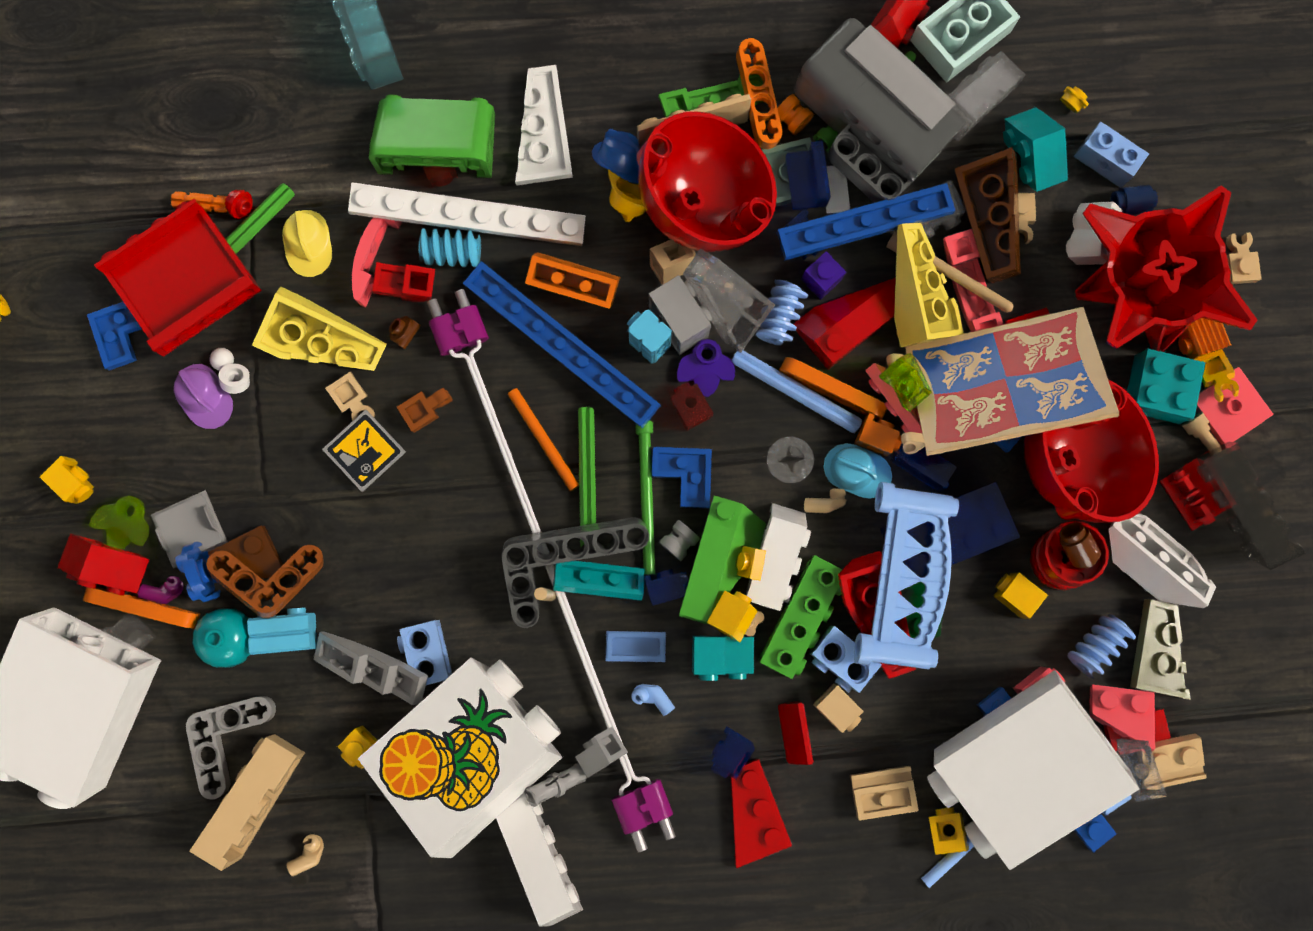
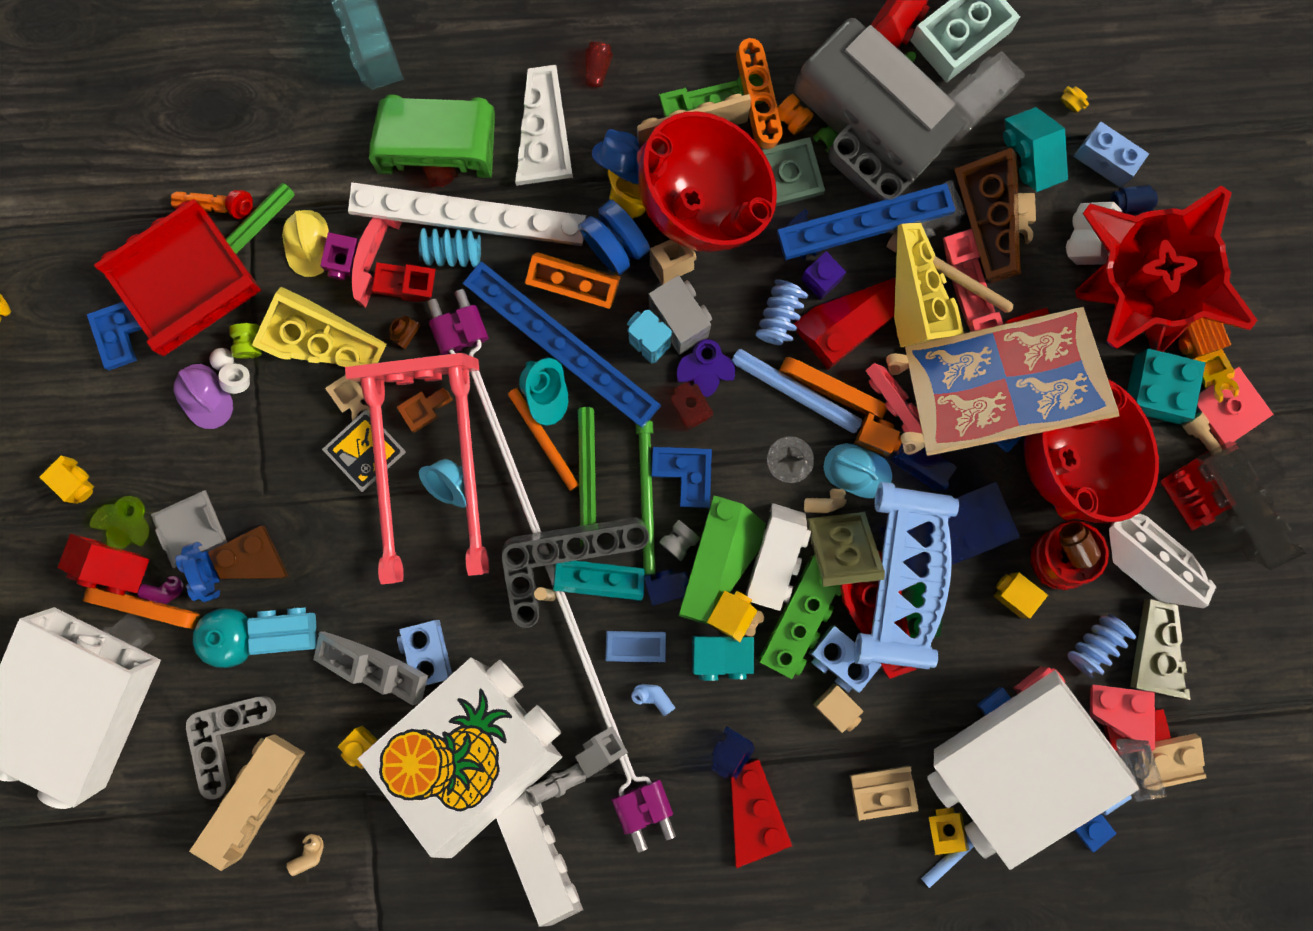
(243, 339): none -> lime wheel
(260, 588): dark orange beam -> none
(336, 246): none -> magenta brick
(403, 372): none -> coral piece
(444, 482): none -> medium azure piece
(545, 390): none -> teal piece
(597, 63): none -> clear red cone
(614, 237): none -> blue wheel
(731, 301): clear wedge -> none
(751, 563): yellow plate -> none
(795, 733): red slope -> none
(808, 177): clear blue panel -> none
(838, 190): white sticker -> none
(845, 549): none -> olive tile
(907, 381): clear neon green slope -> none
(1242, 262): tan plate -> none

